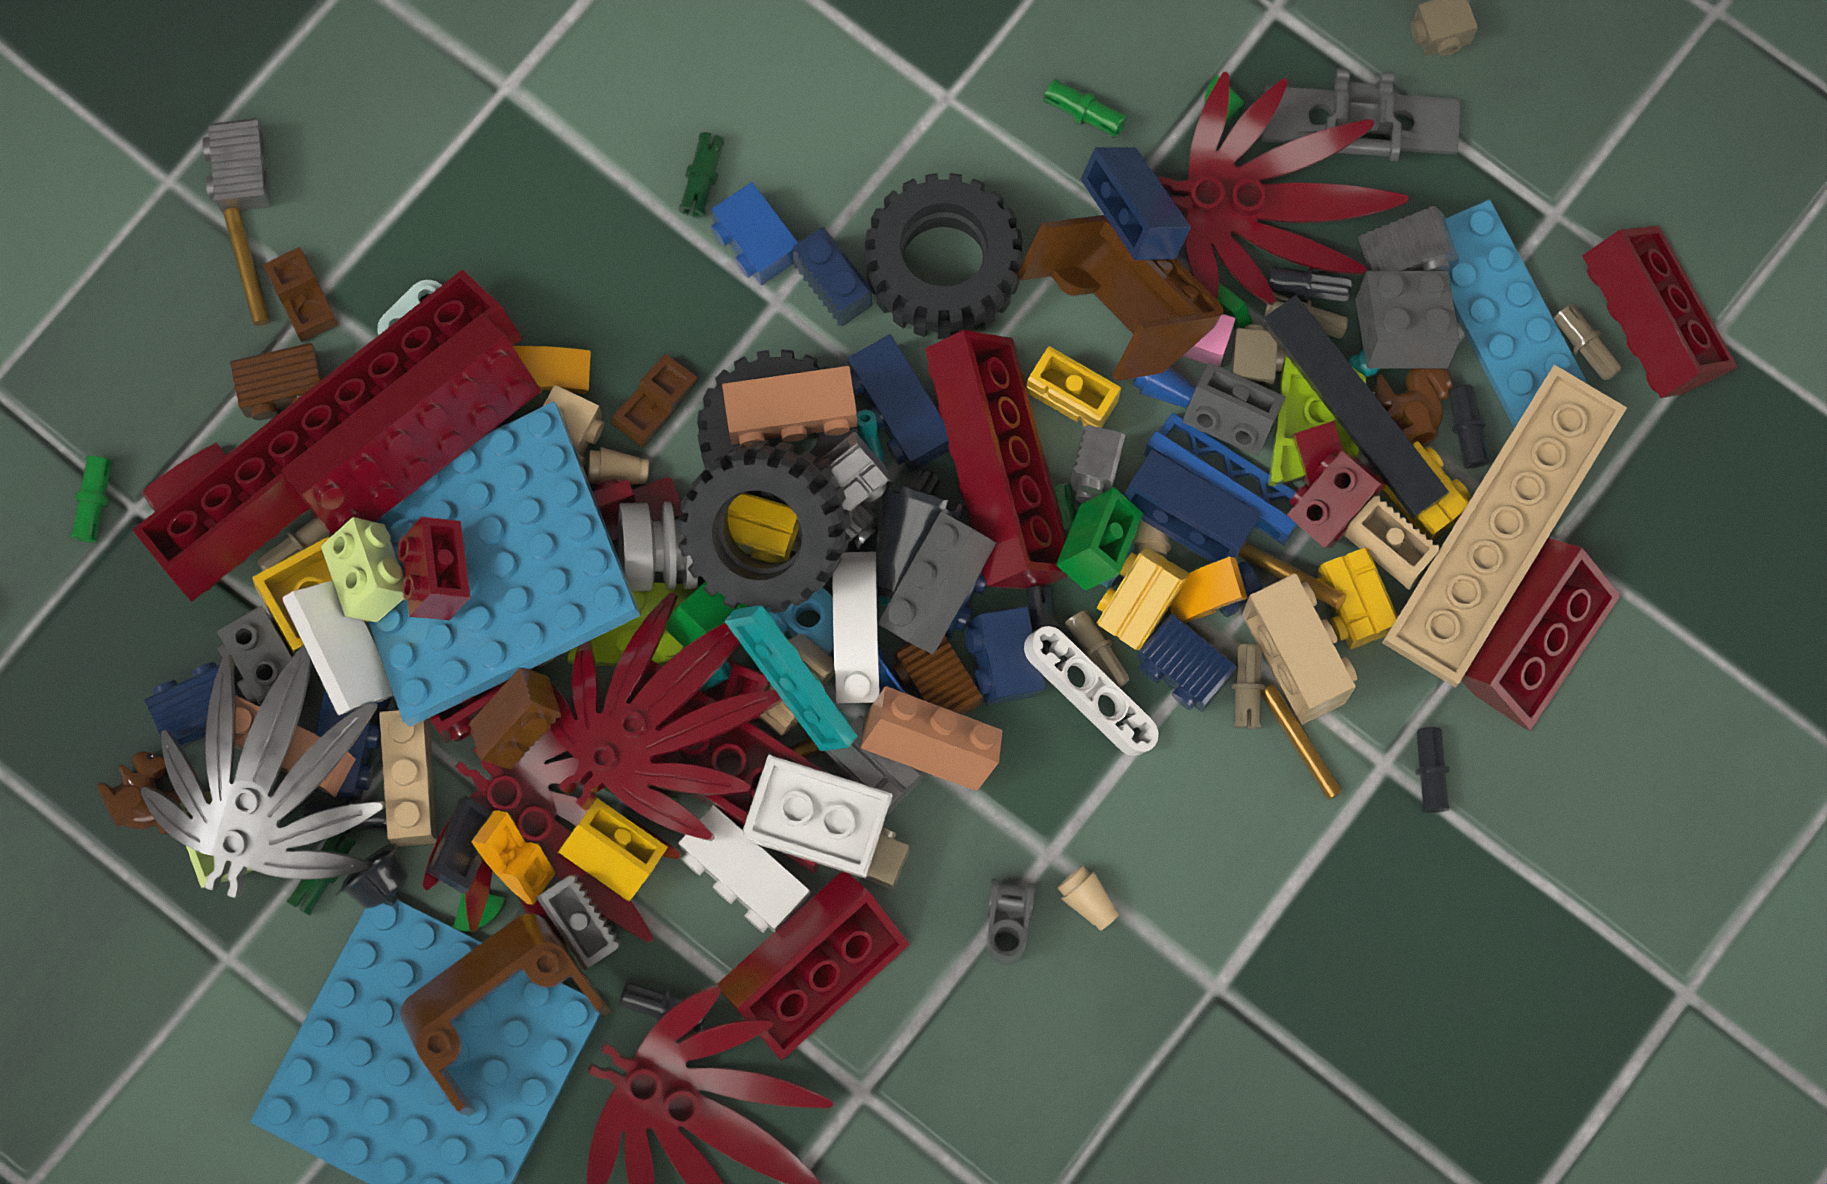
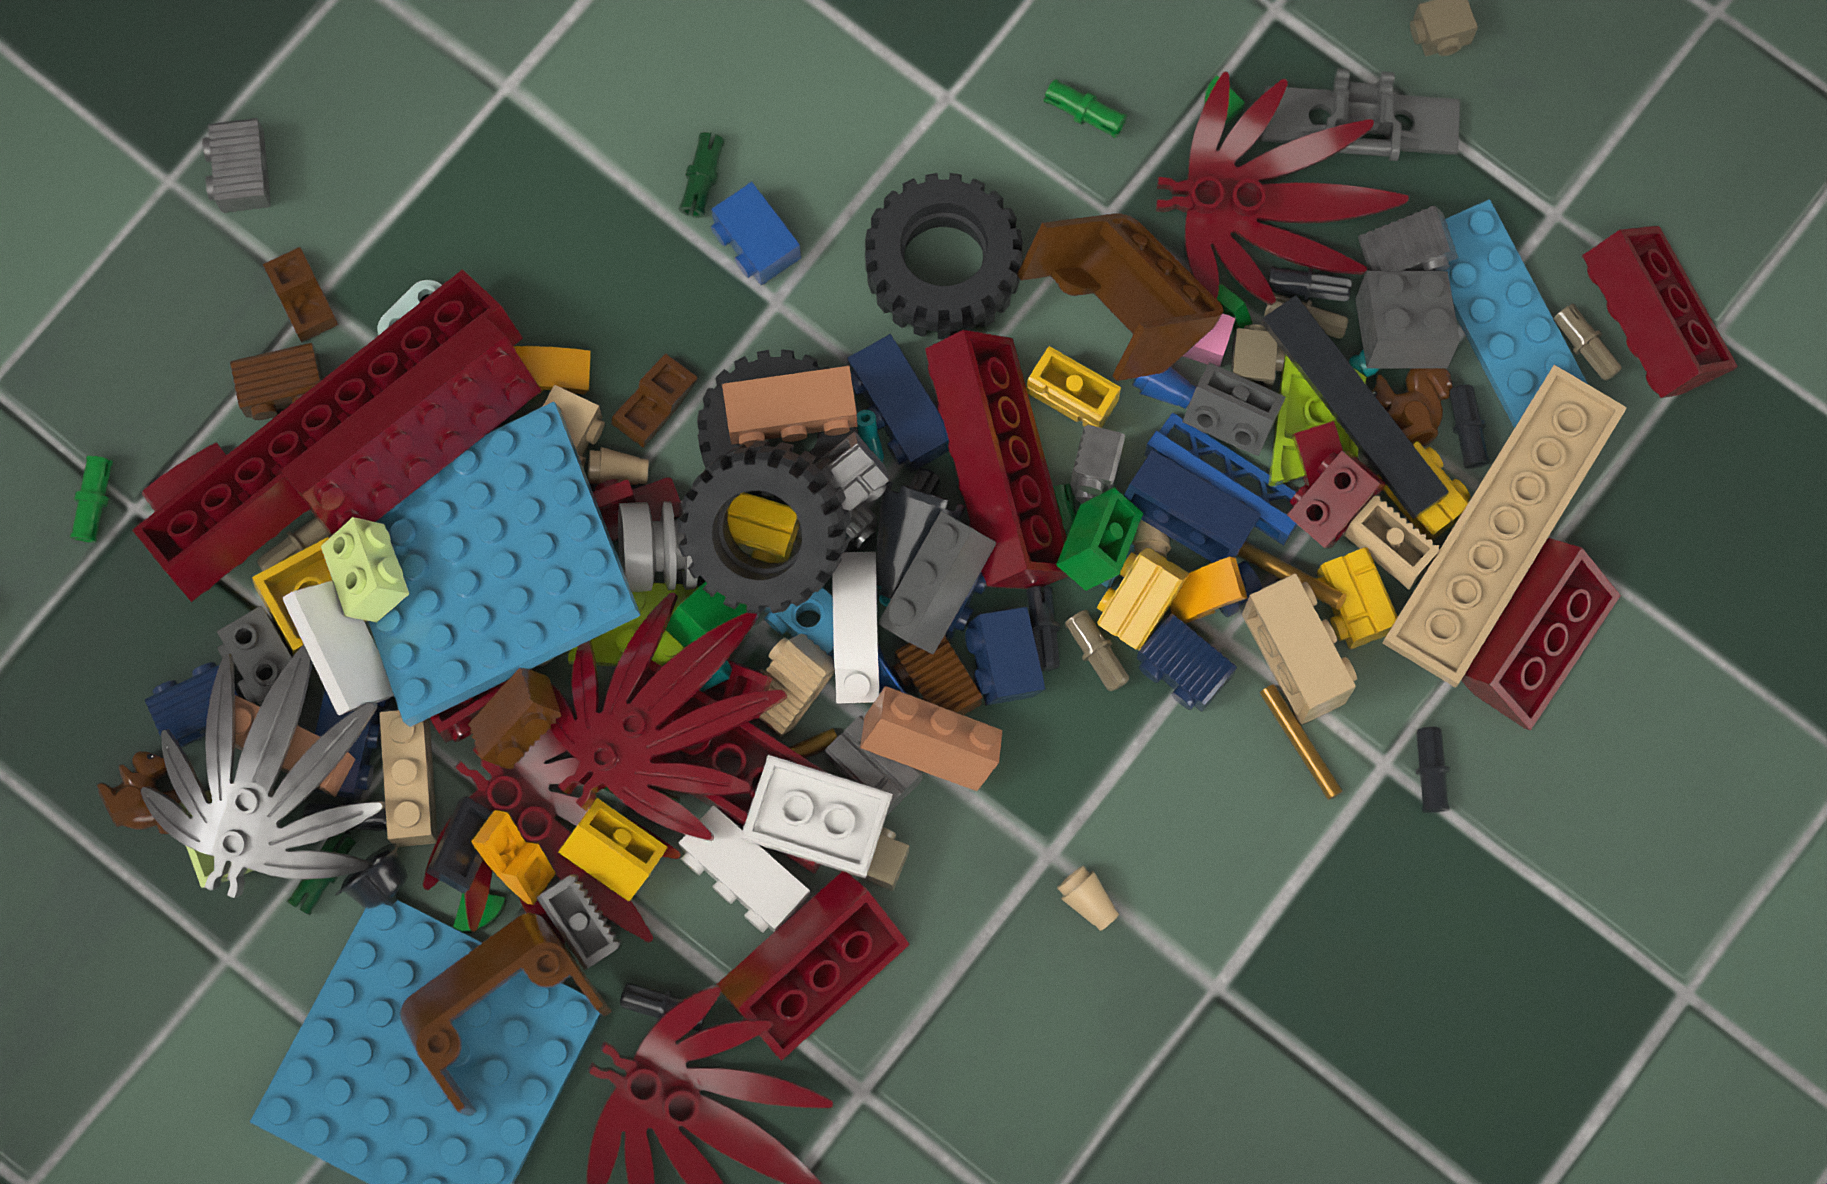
(246, 266): pearl gold bar -> none
(434, 568): dark red brick -> none
(791, 678): teal plate -> none
(832, 276): dark blue brick -> none
(1009, 913): dark grey piece -> none
(1087, 697): white beam -> none
(1135, 203): dark blue brick -> none
(1248, 686): dark tan axle -> none

